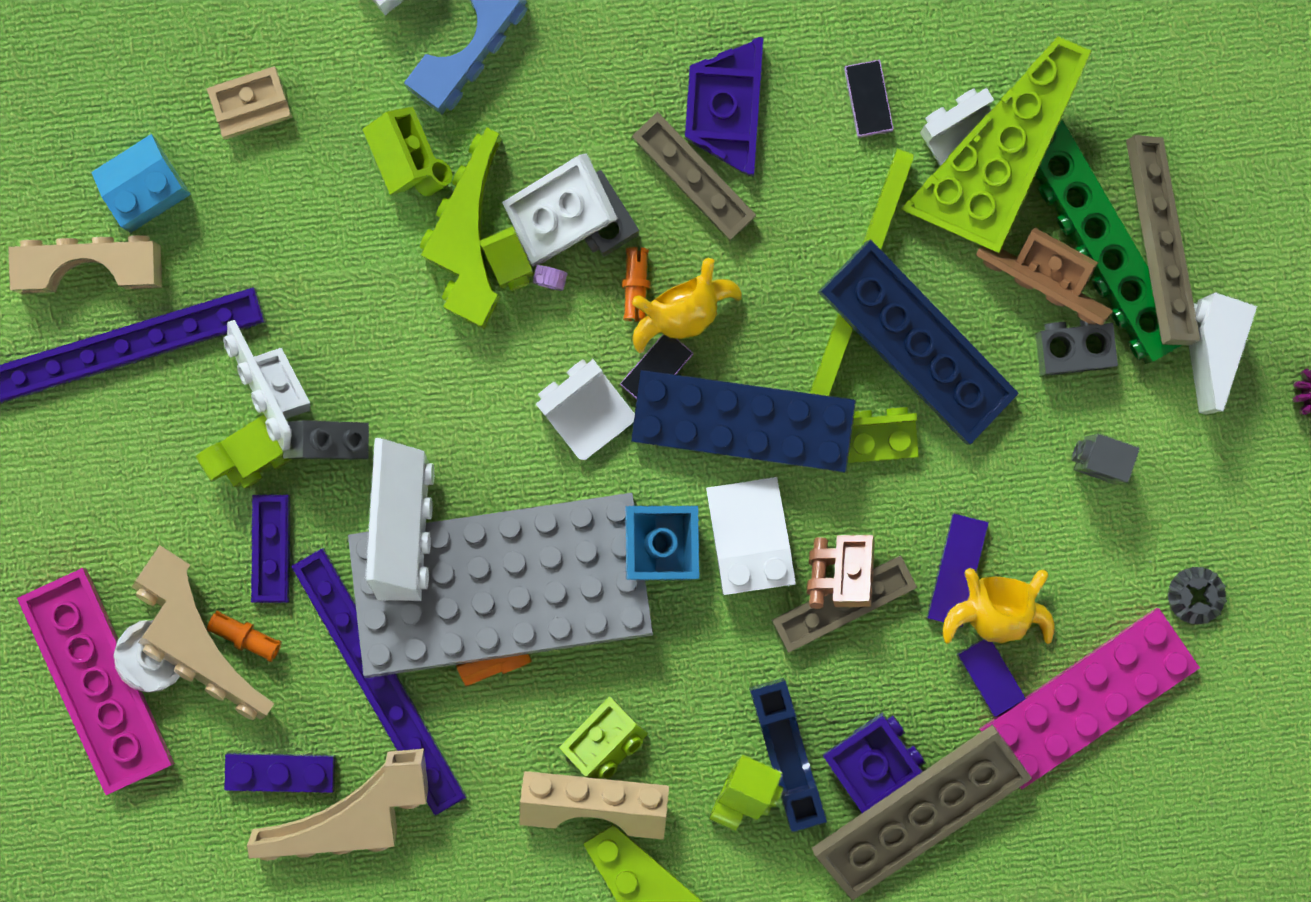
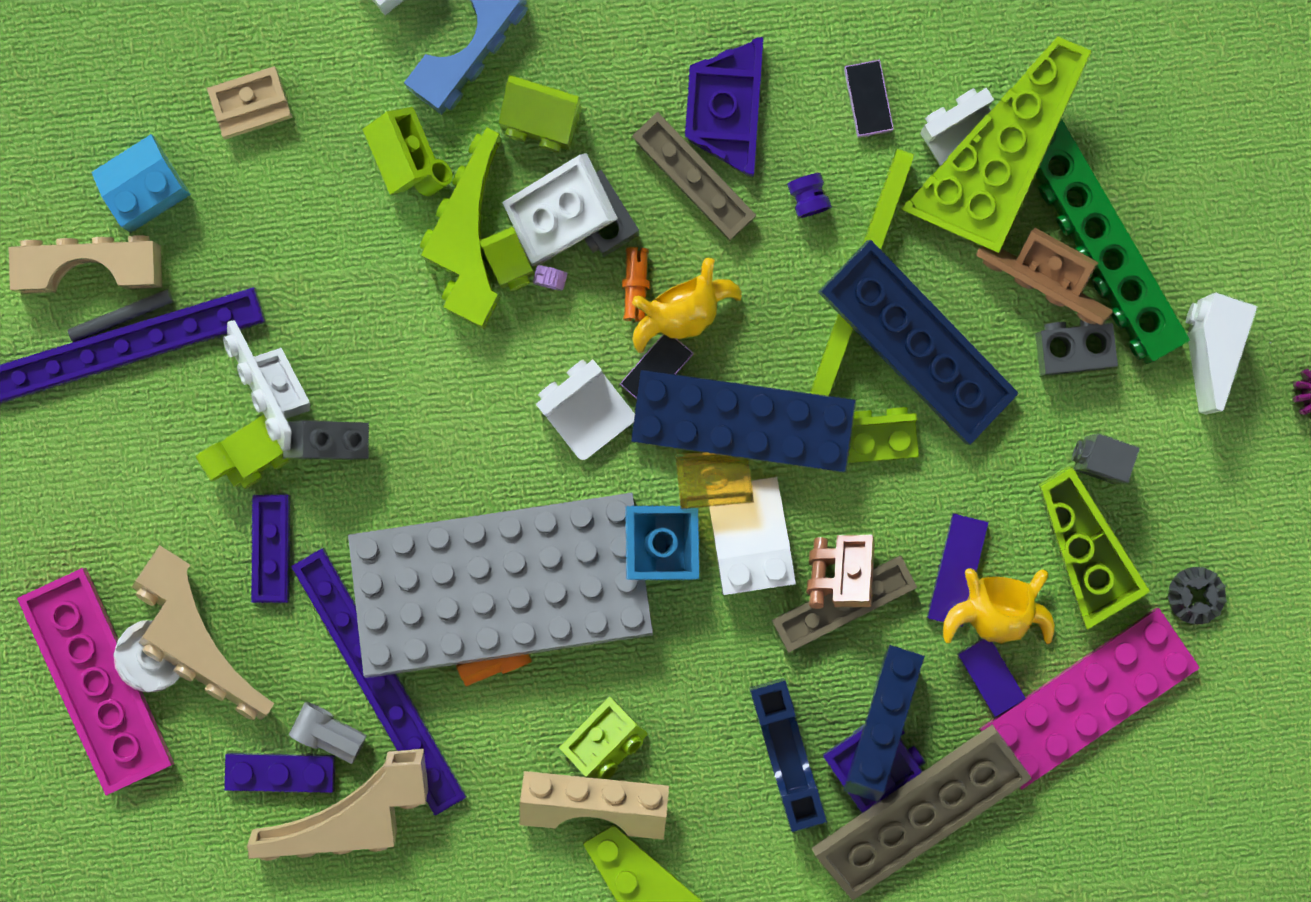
(120, 315): none -> dark grey bar
(244, 636): orange pin -> none
(318, 728): none -> light grey piece
(399, 522): white slope -> none
(539, 114): none -> lime slope
(713, 480): none -> clear yellow tile
(749, 791): lime hinge -> none
(809, 195): none -> dark purple wheel
(884, 723): none -> dark blue arch
(1092, 555): none -> lime wedge
(1162, 240): dark tan plate -> none

